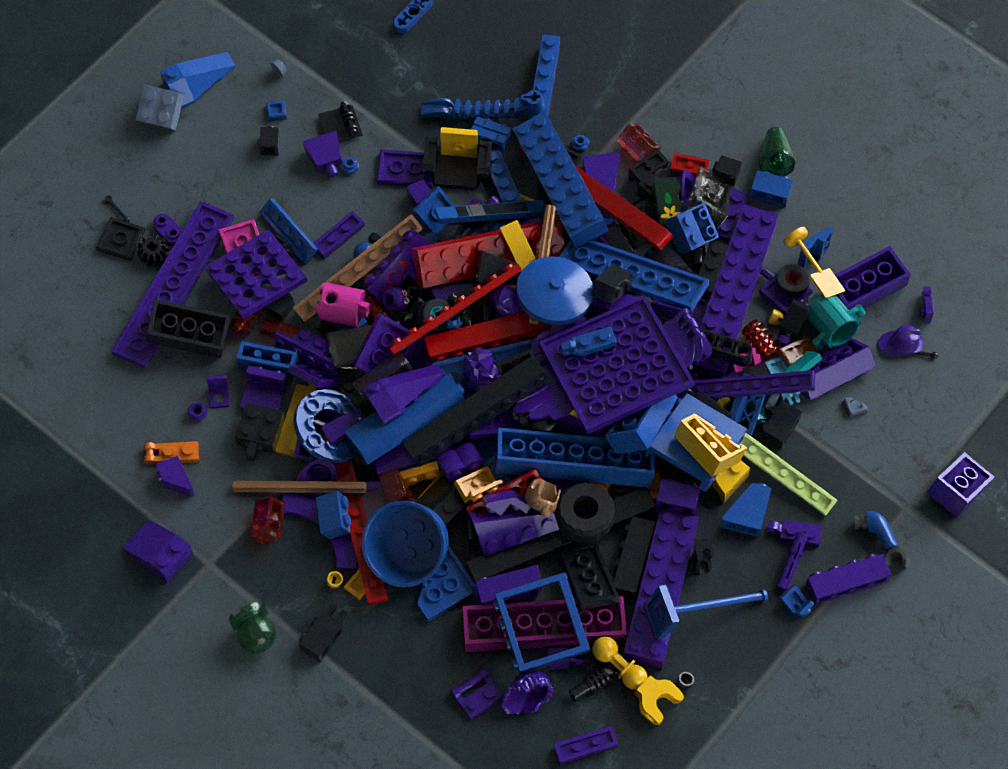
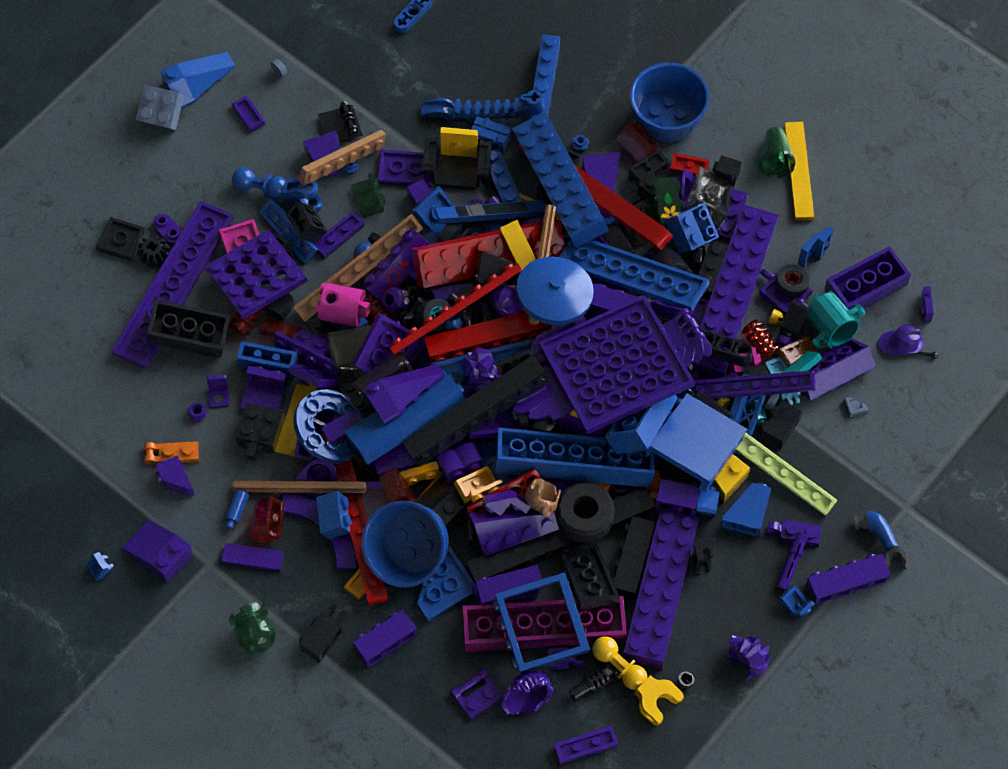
(98, 566): none -> blue tile
(108, 199): black hinge -> none
(236, 508): none -> blue cylinder
(248, 114): none -> dark purple tile
(252, 557): none -> dark purple tile
(269, 141): black brick -> none
(276, 110): blue tile -> none
(277, 187): none -> blue piece
(306, 222): none -> black brick
(339, 579): yellow hinge -> none
(342, 157): none -> medium nougat plate
(368, 196): none -> clear green bracket
(385, 638): none -> dark purple brick
(590, 342): blue hinge -> none
(612, 284): black brick -> none
(664, 614): blue tile -> none
(669, 100): none -> blue piece
(707, 445): yellow wedge -> none
(707, 502): none -> blue slope
(750, 654): none -> dark purple hair
(771, 188): blue brick -> none
(800, 176): none -> yellow tile
(825, 279): yellow piece -> none
(960, 484): dark purple slope -> none

